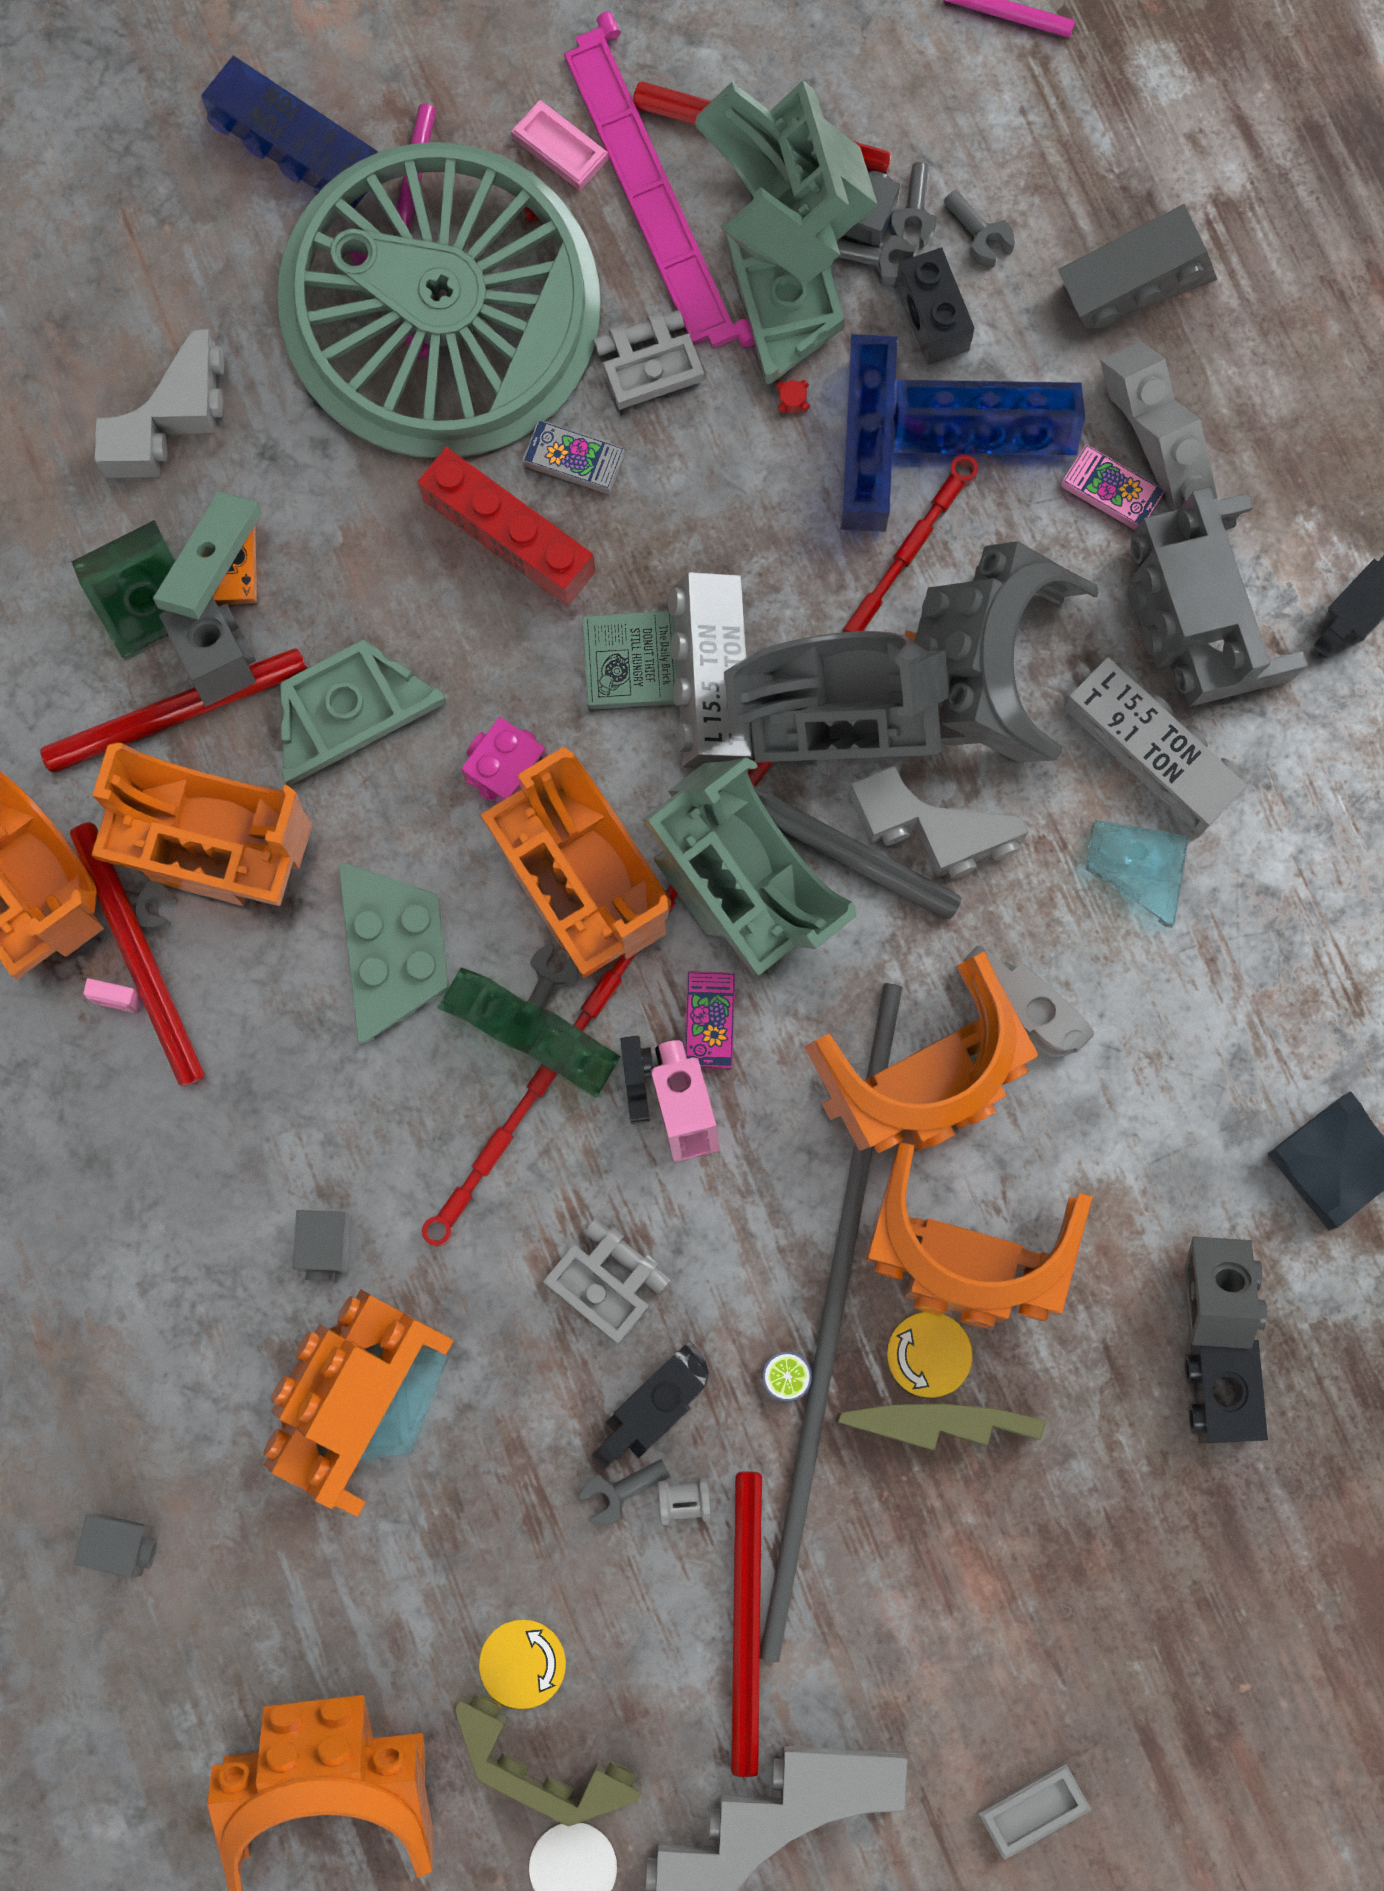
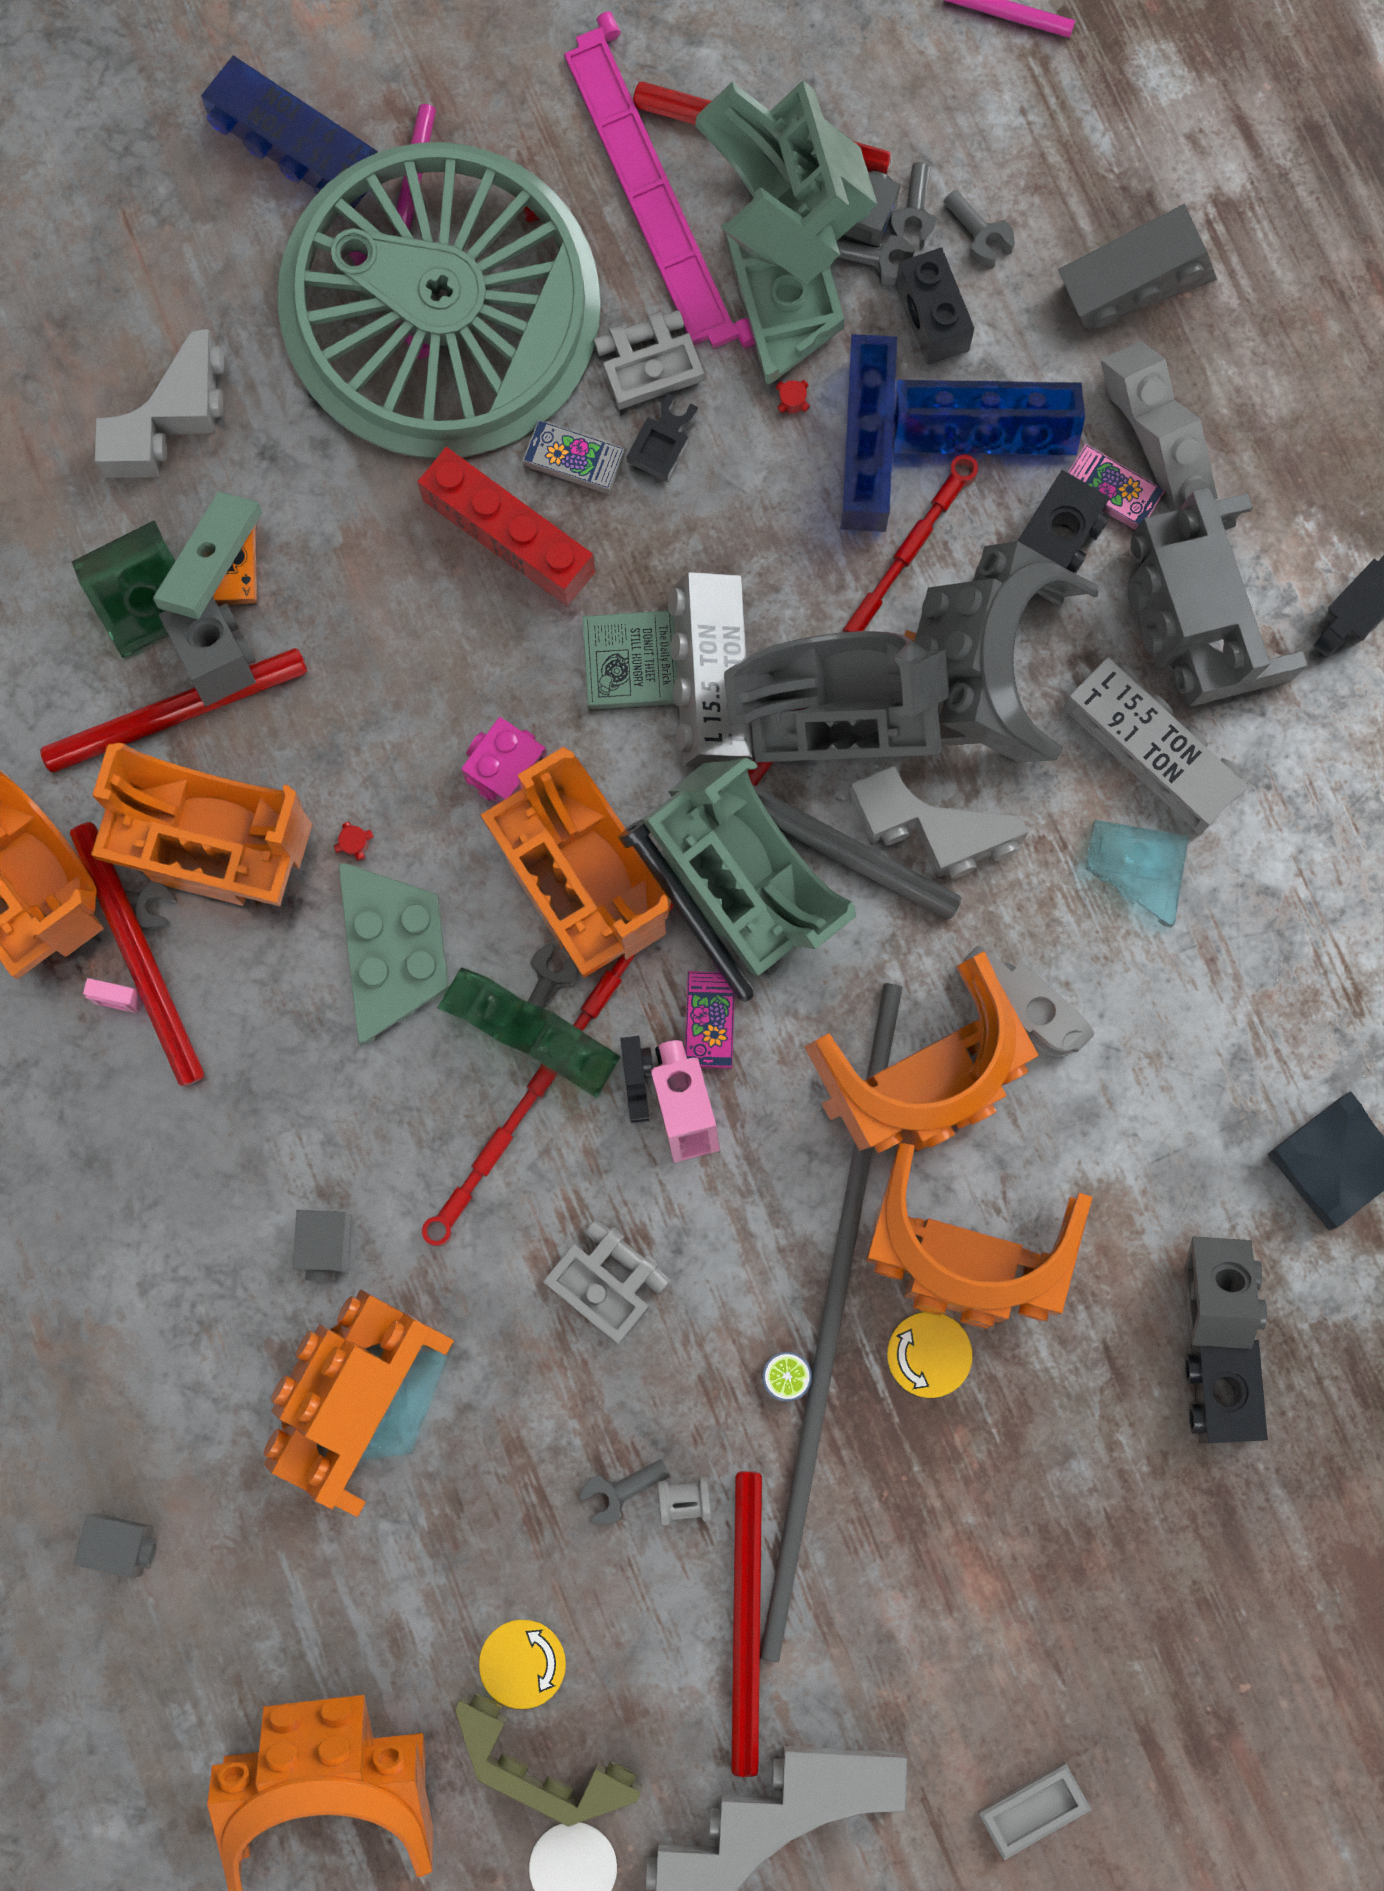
(346, 707): sand green wing -> none
(353, 841): none -> red piece
(560, 145): bright pink tile -> none
(638, 837): none -> black bar
(655, 1406): black piece -> none
(662, 443): none -> black plate
(922, 1423): olive slope -> none
(1073, 505): none -> black brick

